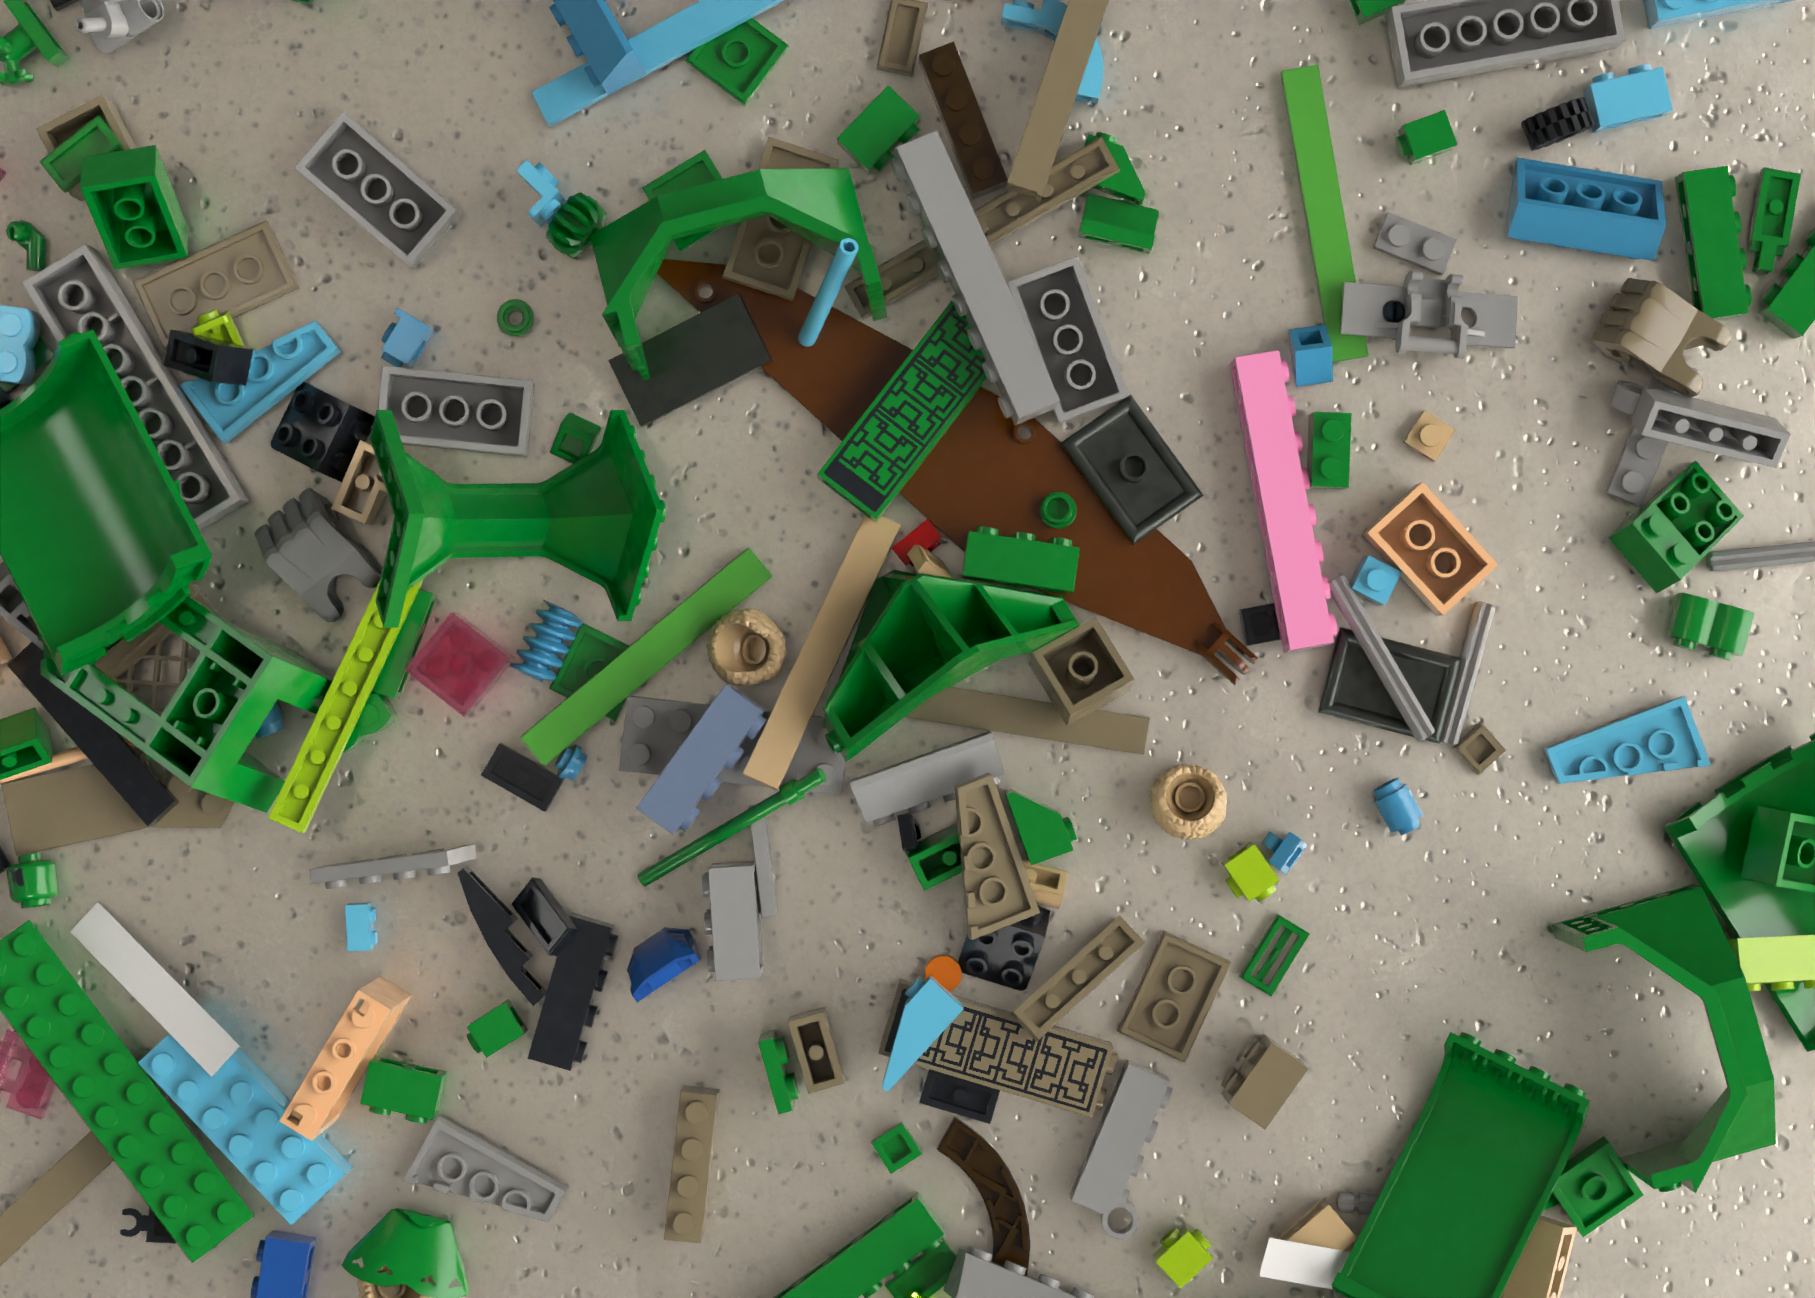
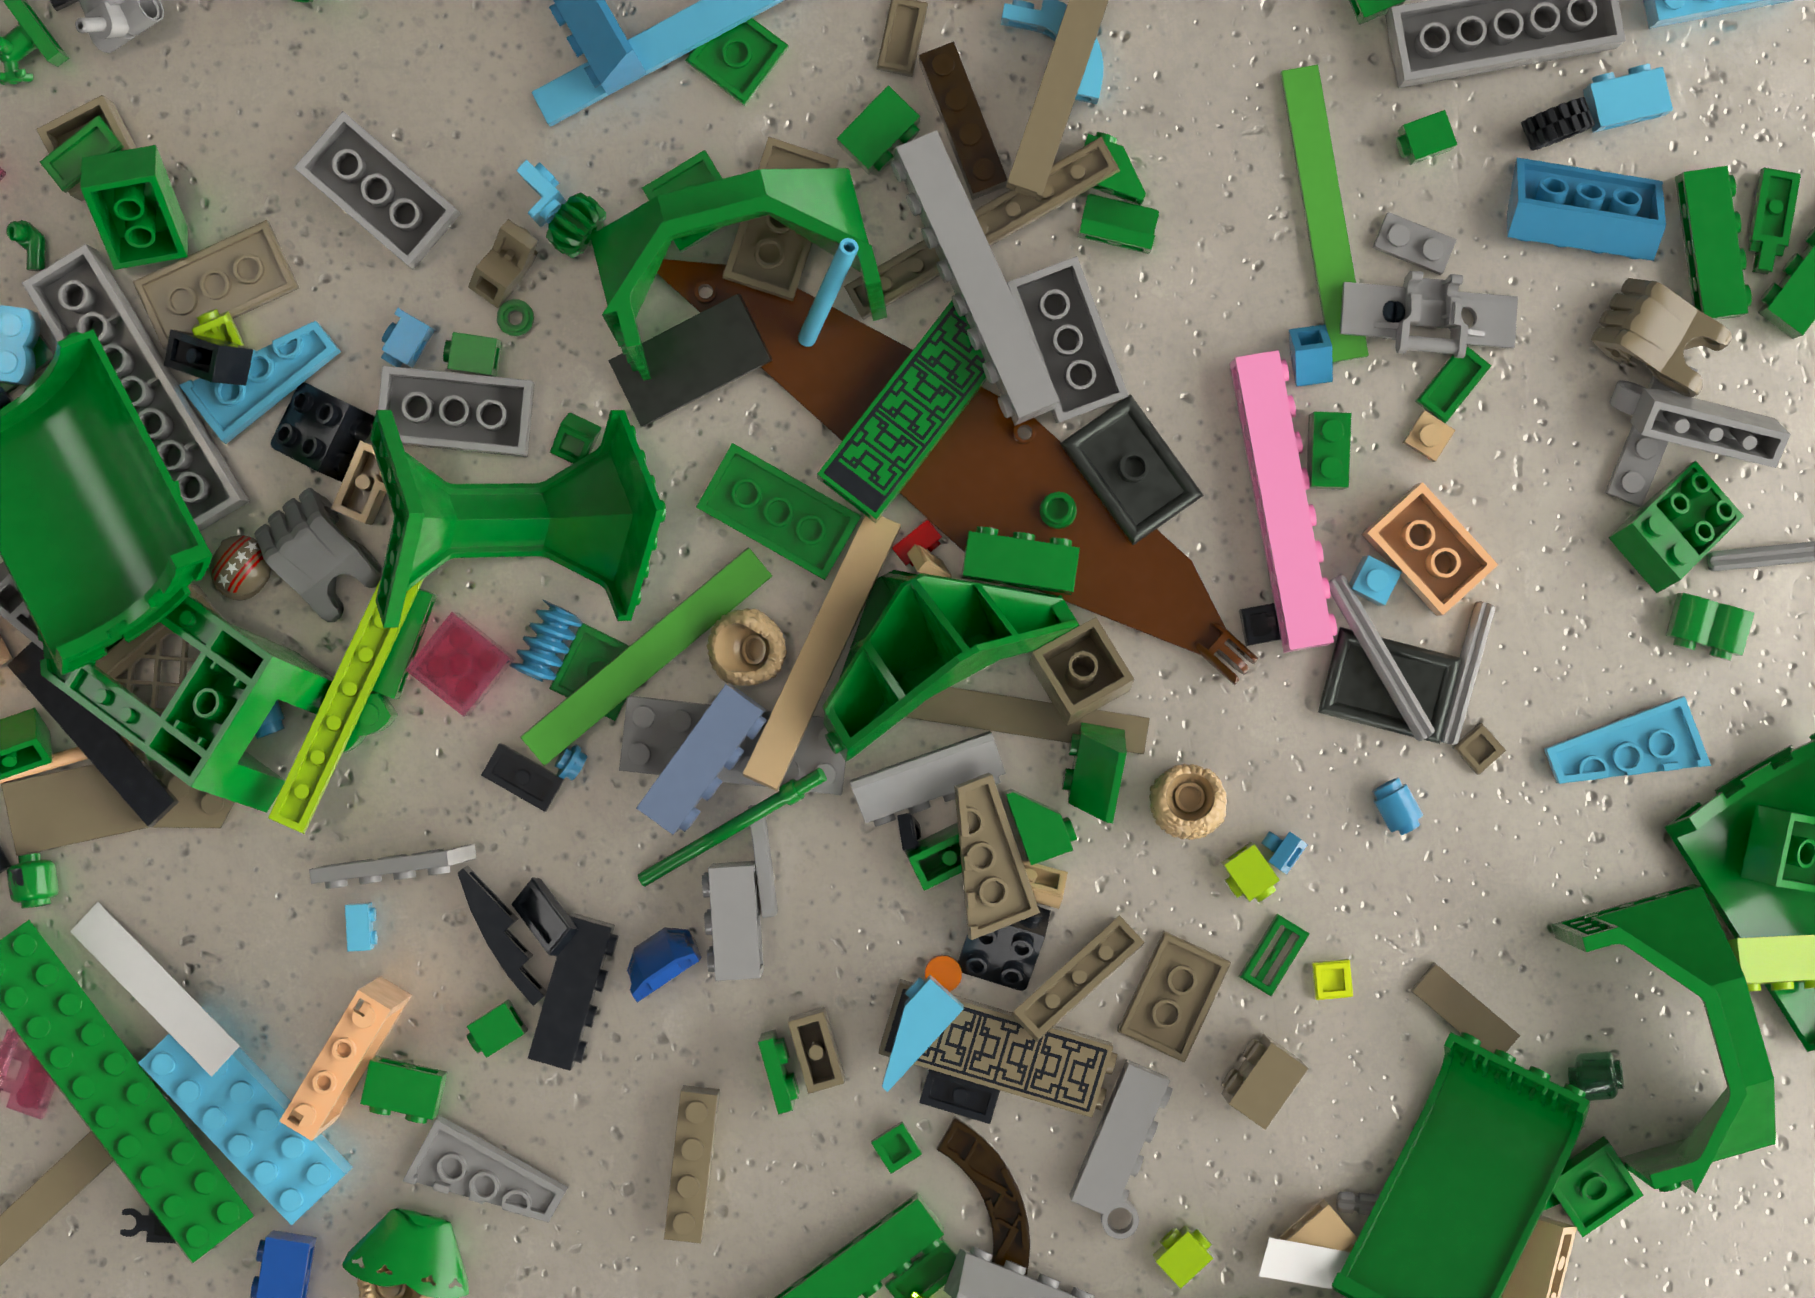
(239, 568): none -> dark tan helmet
(472, 354): none -> green brick
(504, 264): none -> dark tan brick
(778, 511): none -> green plate
(1096, 770): none -> green slope
(1332, 979): none -> neon yellow tile
(1452, 384): none -> green tile
(1463, 1010): none -> dark tan tile
(1597, 1075): none -> clear green head

